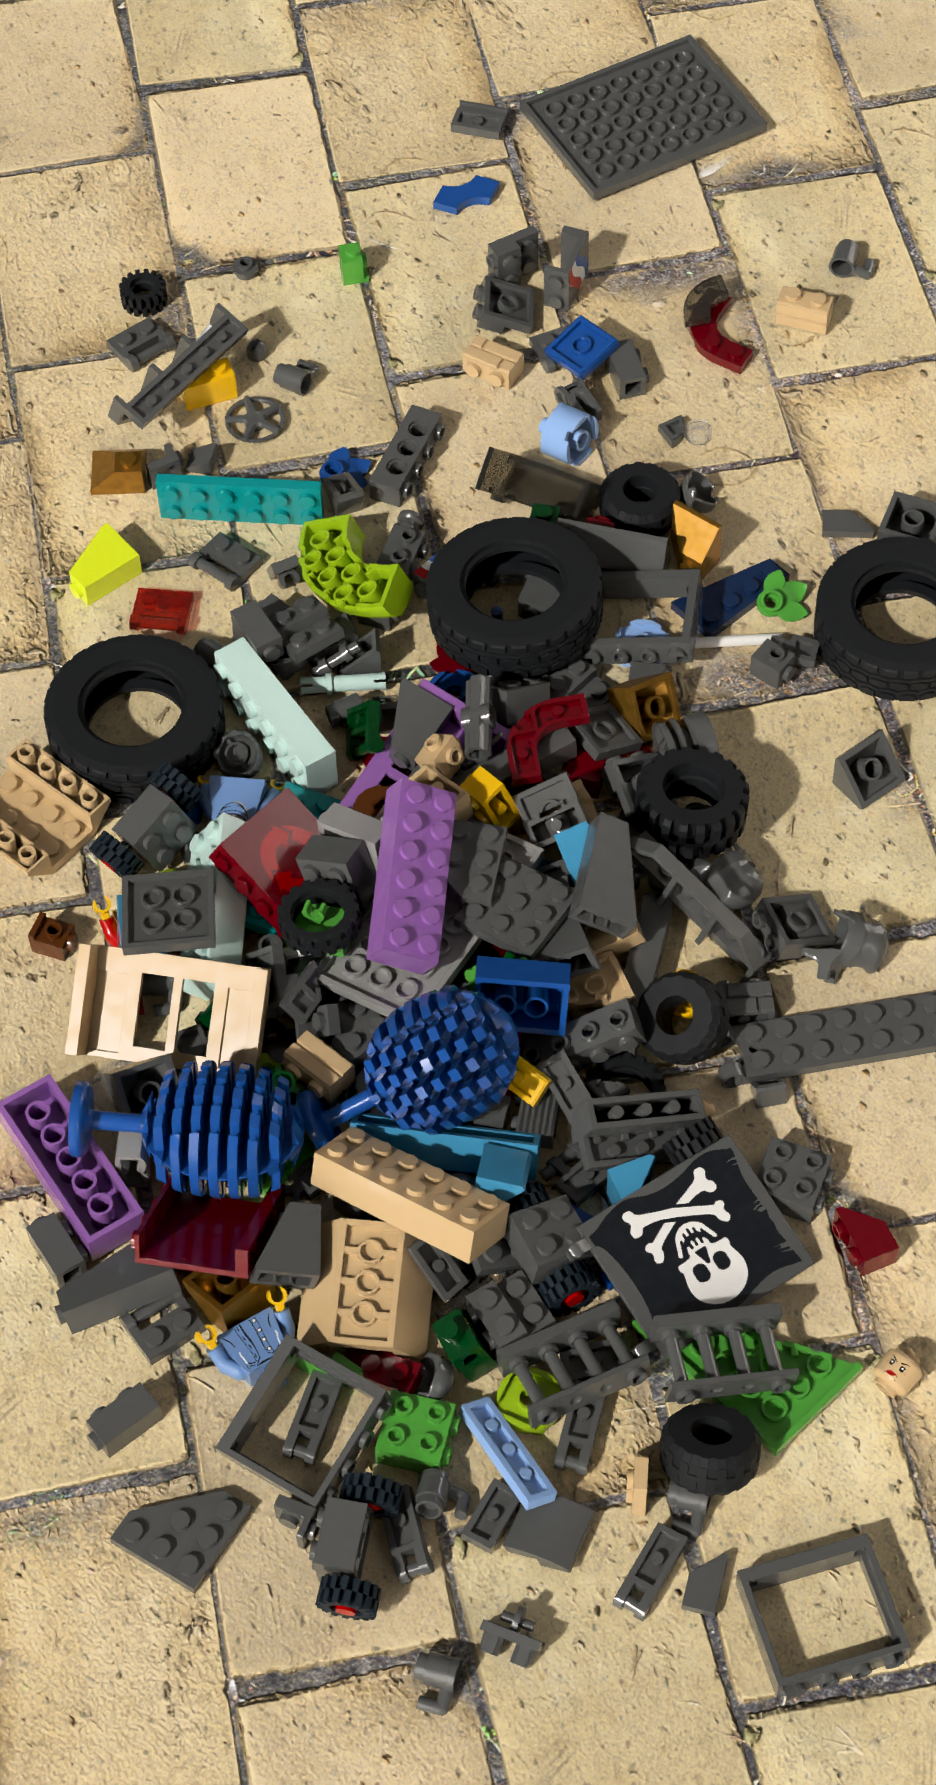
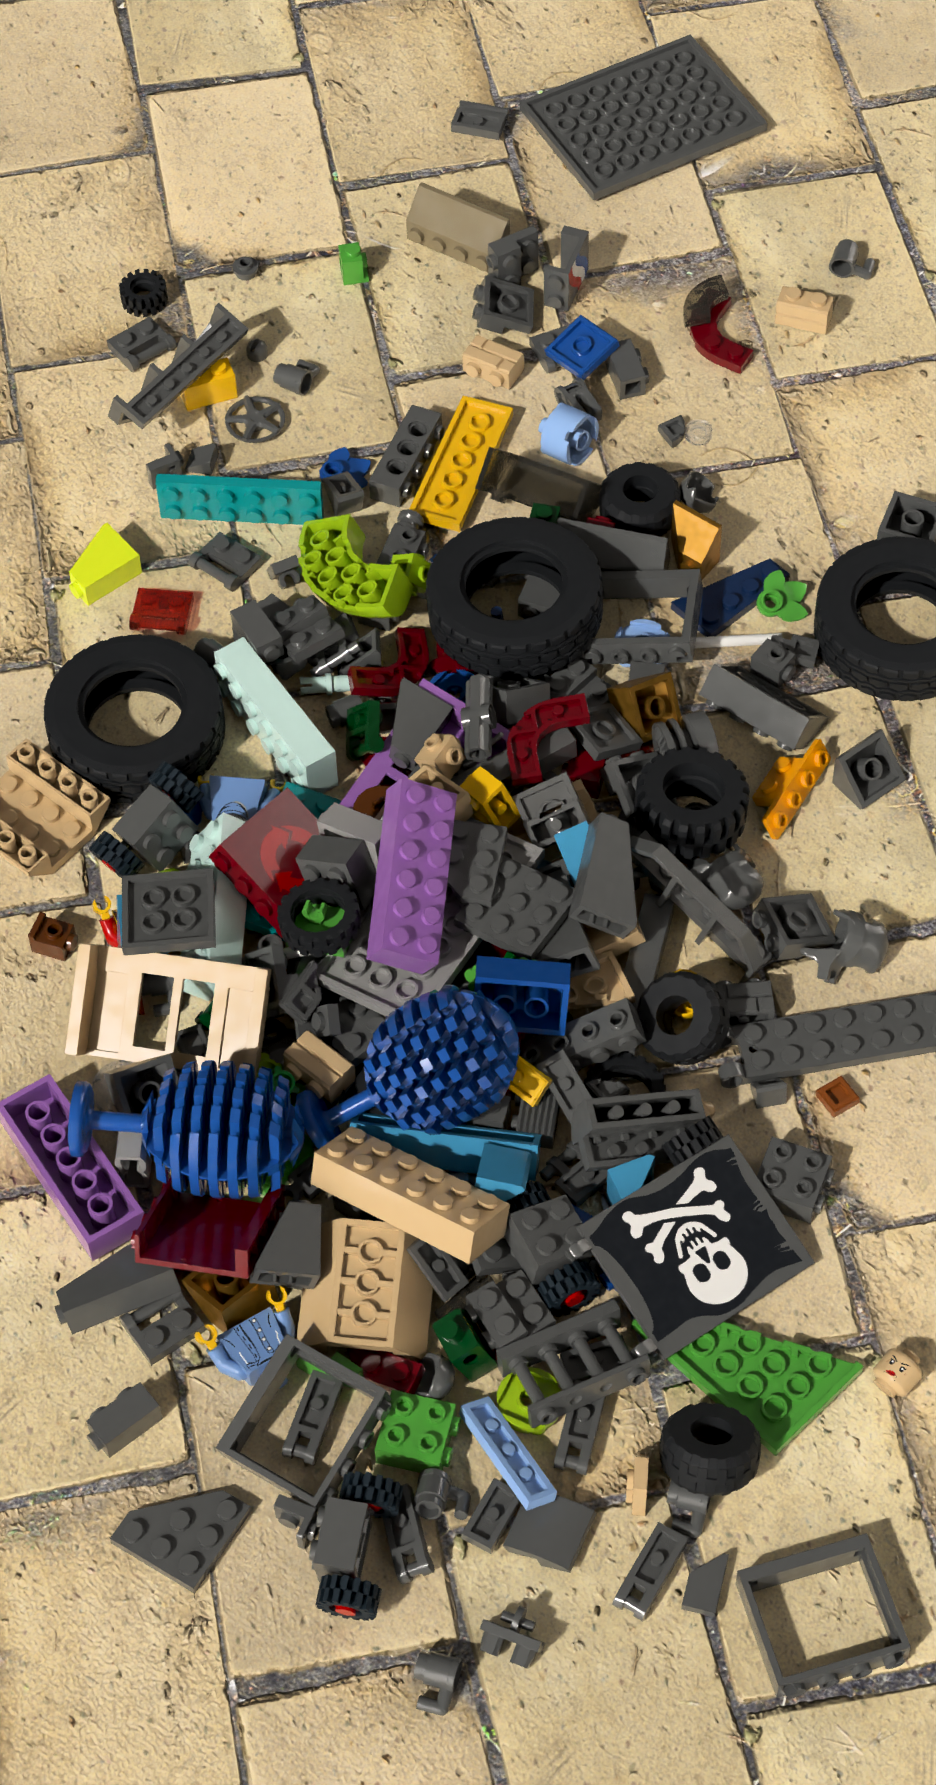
(56, 1249): dark grey brick -> none
(118, 471): pearl gold slope -> none
(238, 754): dark grey hair -> none
(385, 681): none -> dark red plate
(415, 568): none -> lime brick
(454, 226): none -> dark tan slope
(456, 466): none -> yellow plate
(475, 192): blue tile -> none
(731, 1323): dark grey fence -> none
(762, 706): none -> dark grey slope
(789, 785): none -> light orange bracket
(837, 1096): none -> dark orange tile
(844, 524): dark grey tile -> none
(866, 1239): dark red slope -> none

